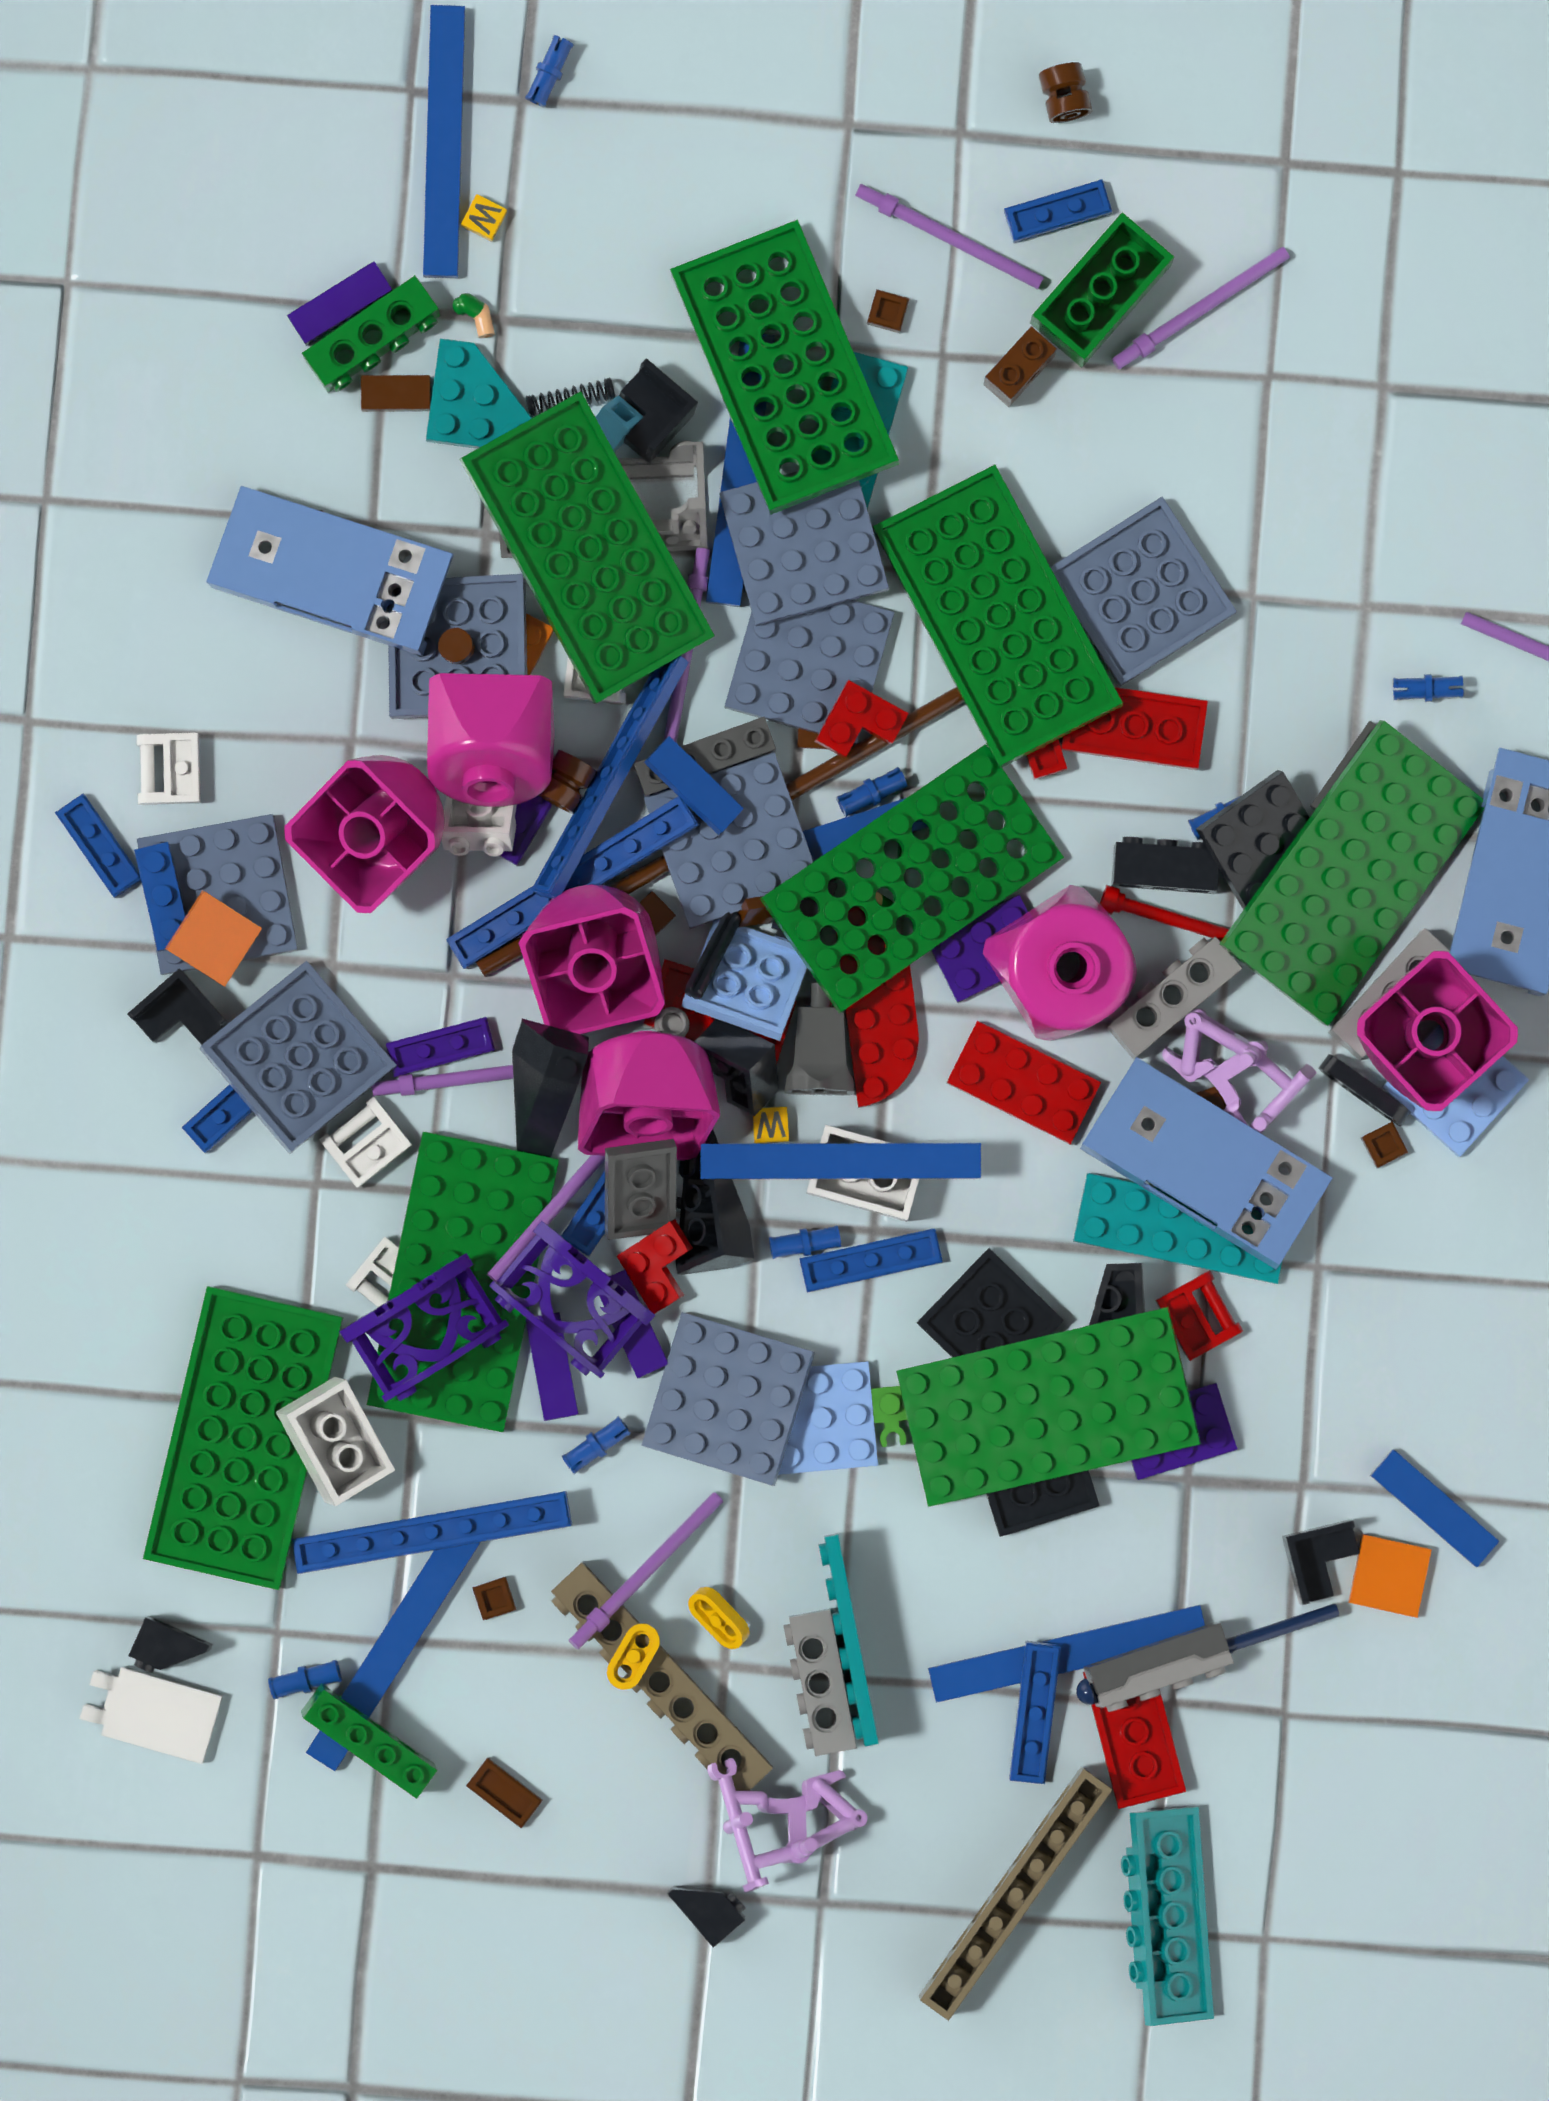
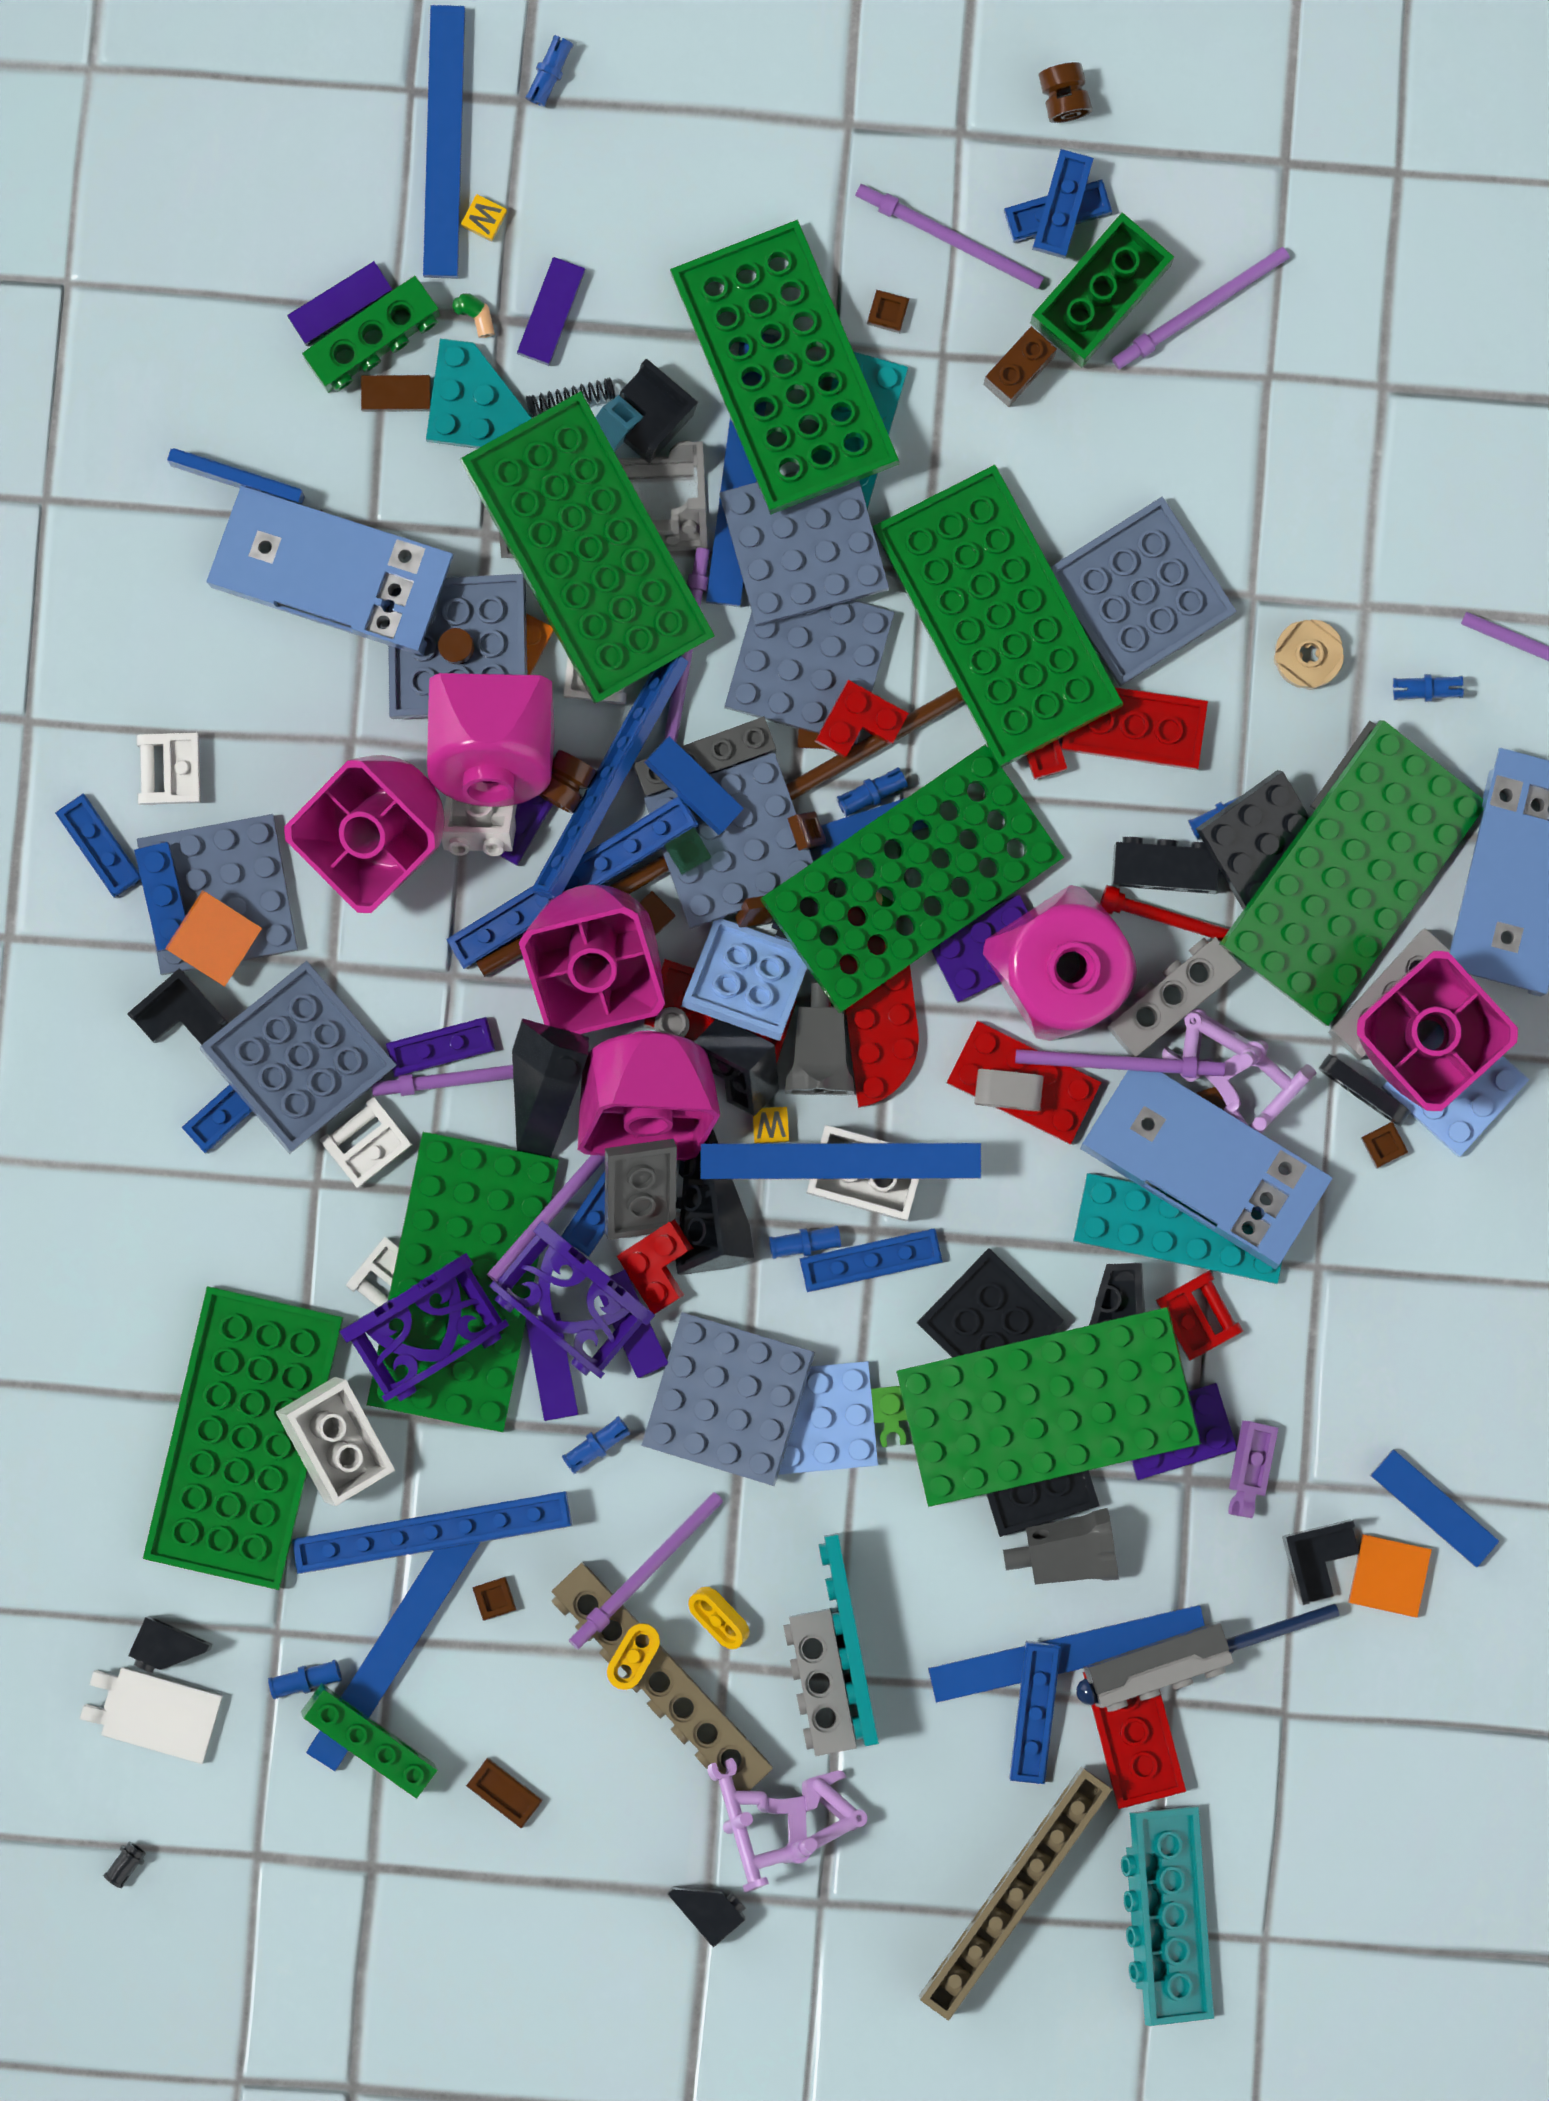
(125, 1864): none -> black pin
(232, 476): none -> blue tile
(551, 311): none -> dark purple tile
(687, 851): none -> clear green plate
(712, 955): black axle -> none
(807, 830): none -> reddish brown tile
(1009, 1090): none -> light grey beam
(1062, 203): none -> blue plate
(1068, 1550): none -> dark grey piece
(1188, 1067): none -> medium lavender bar
(1251, 1466): none -> medium lavender plate
(1308, 634): none -> tan plate

